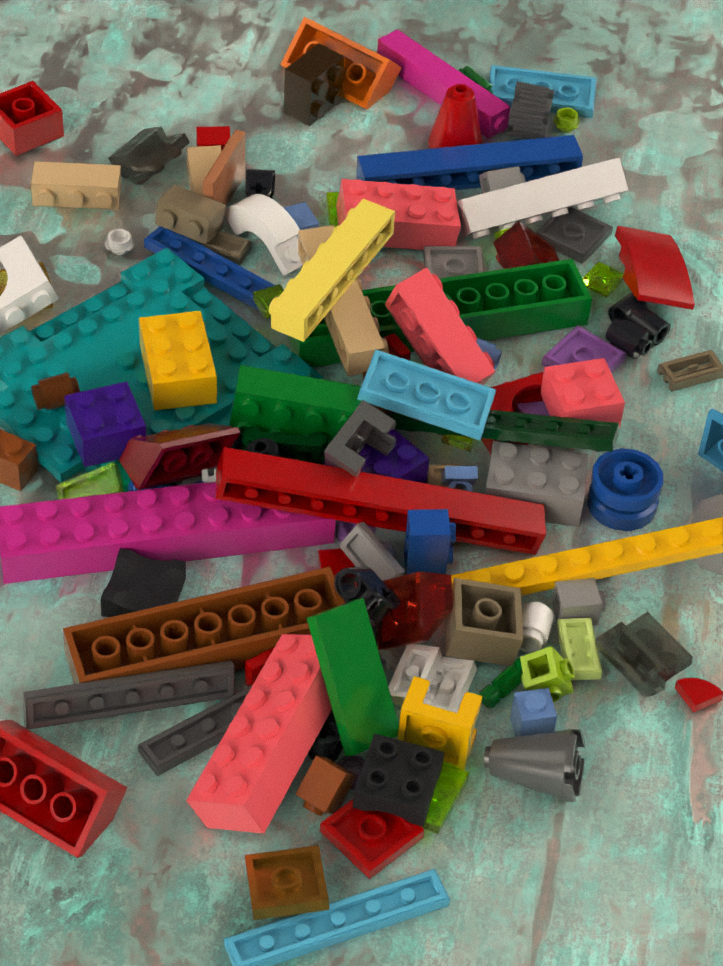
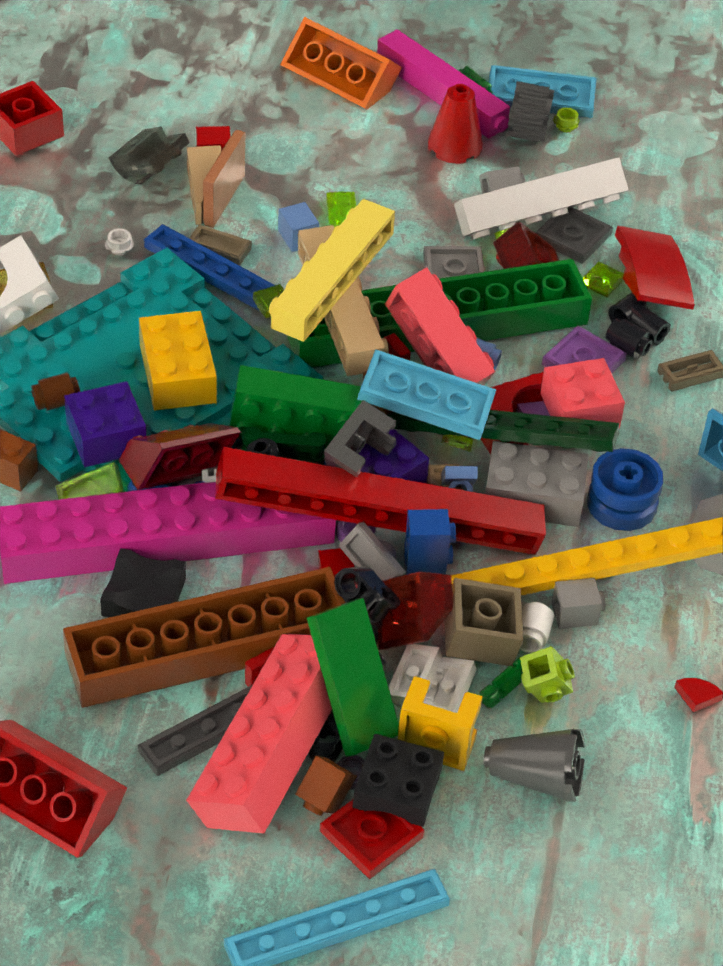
(76, 185): tan brick -> none
(128, 694): dark grey tile -> none
(190, 214): dark tan brick -> none
(260, 182): black piece -> none
(271, 224): white arch -> none
(286, 882): pearl gold plate -> none
(313, 84): dark brown brick -> none
(421, 212): coral brick -> none
(446, 793): clear neon green plate -> none
(461, 165): blue brick -> none
(533, 712): medium blue brick -> none
(578, 645): yellowish green plate -> none
(644, 653): clear smoke brick -> none

